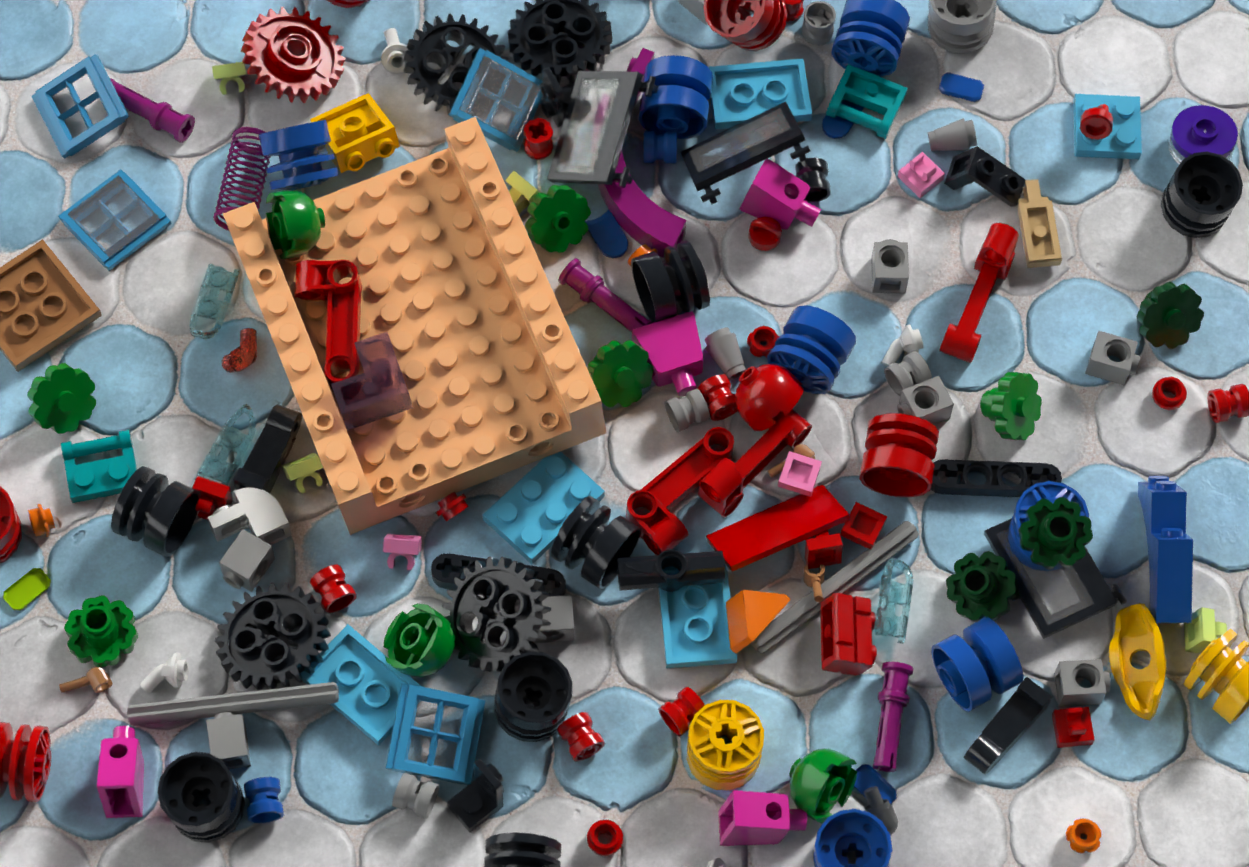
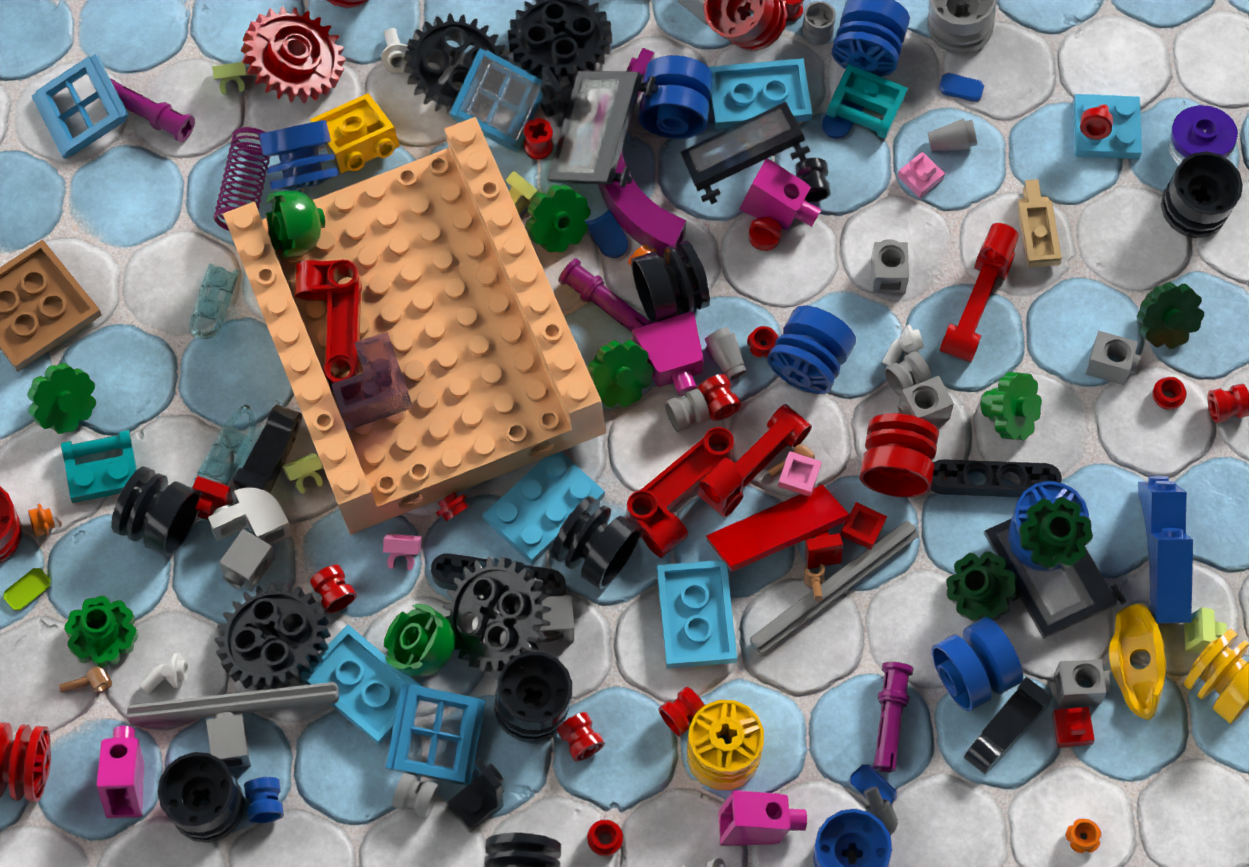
(115, 220): clear piece -> none
(244, 354): clear red arm -> none
(648, 570): black piece -> none
(660, 147): blue wheel -> none
(750, 614): orange slope -> none
(765, 394): red cylinder -> none
(821, 781): green cylinder -> none
(847, 634): red brick -> none
(891, 594): clear light blue piece -> none
(988, 172): black bracket -> none

